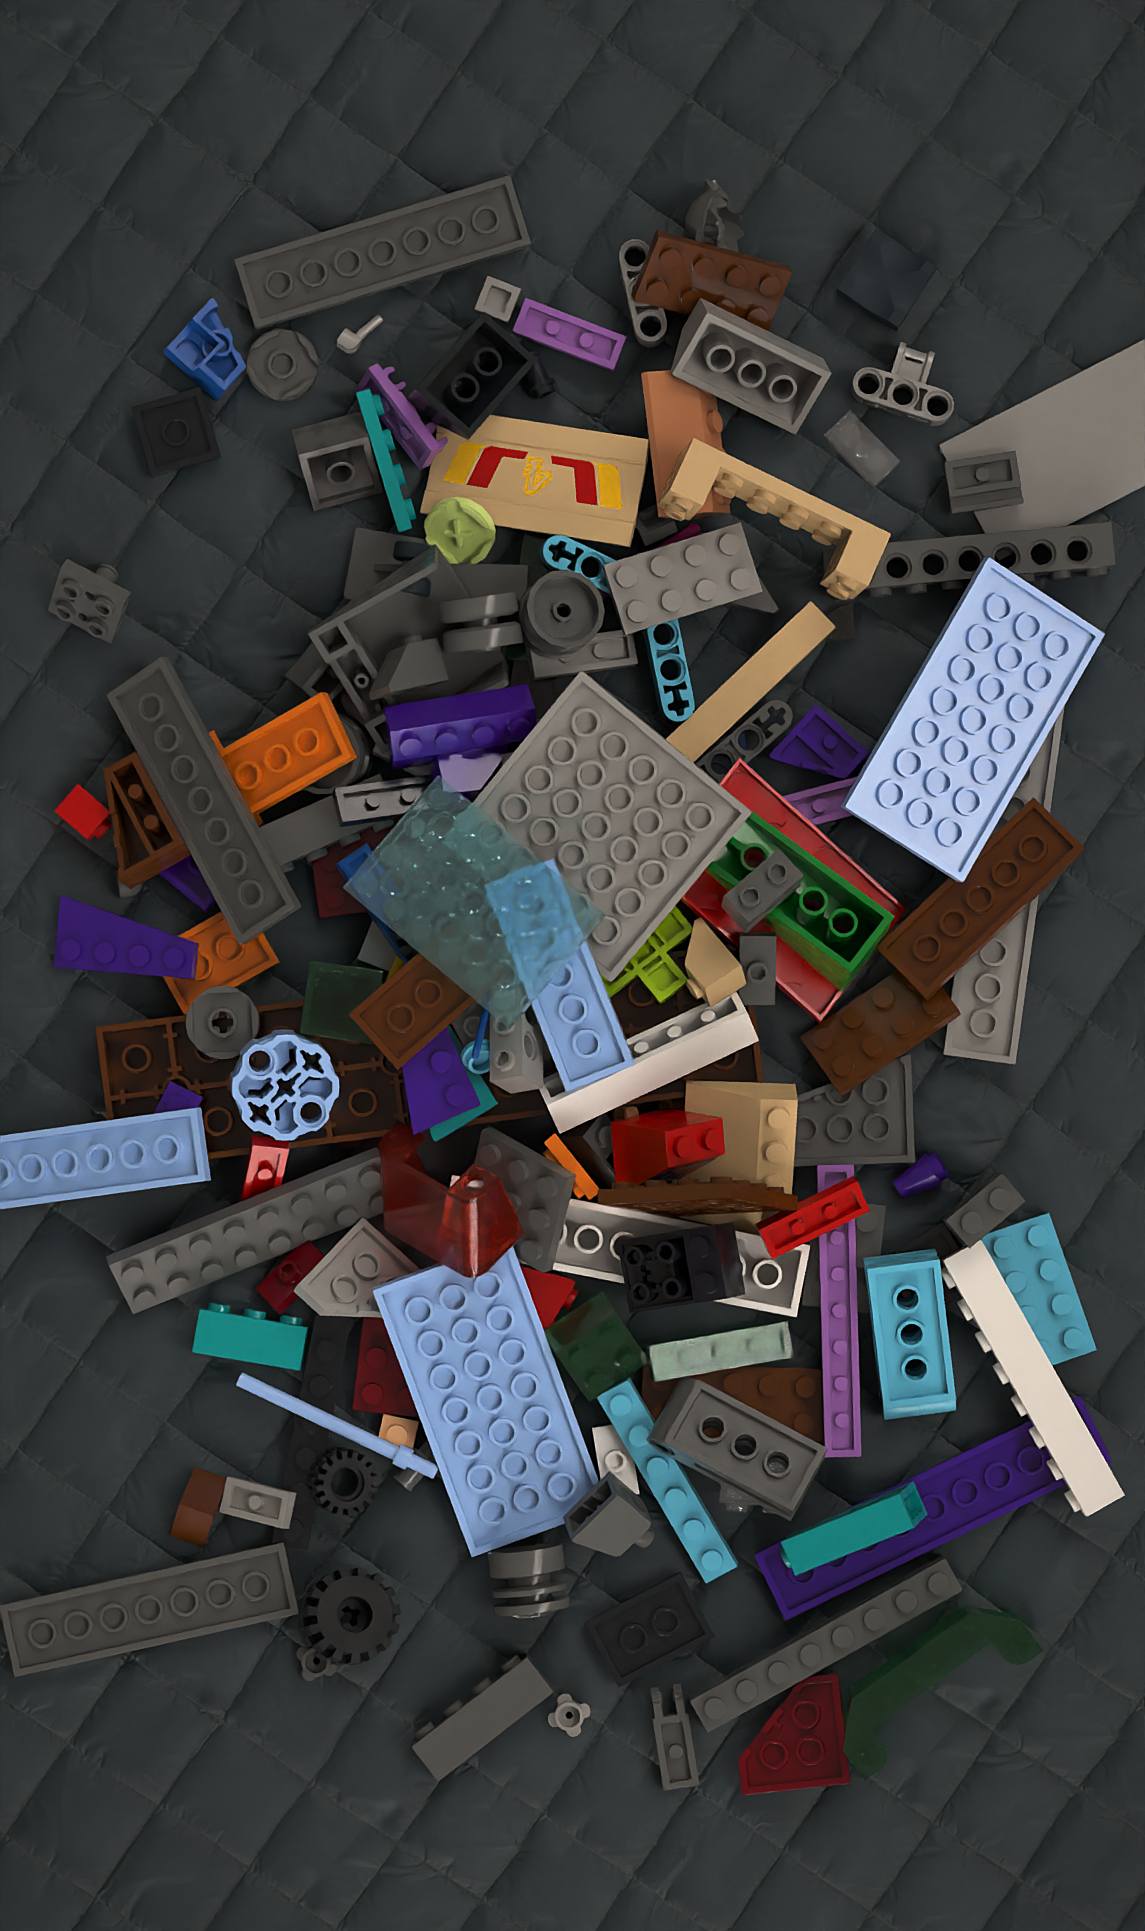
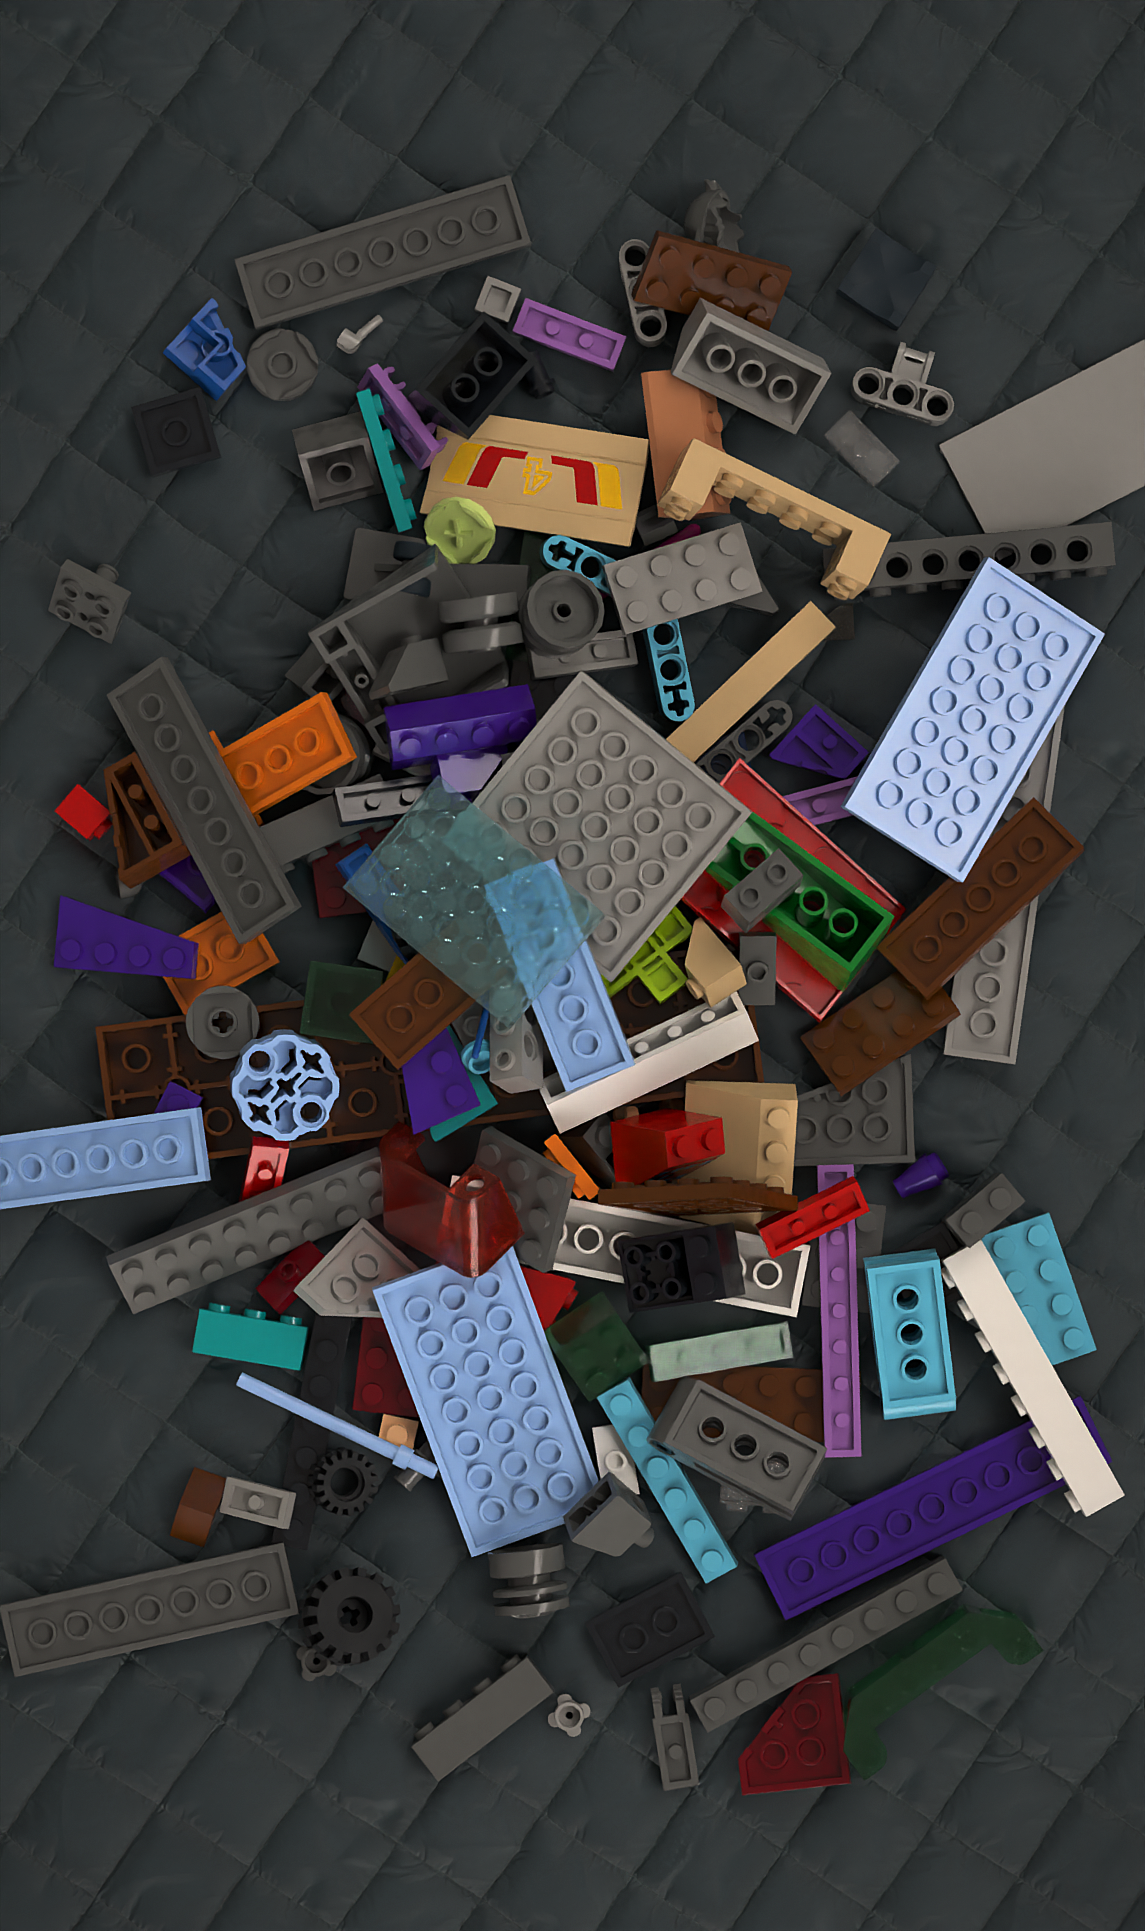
(854, 1529): teal slope -> none
(983, 482): dark grey plate -> none

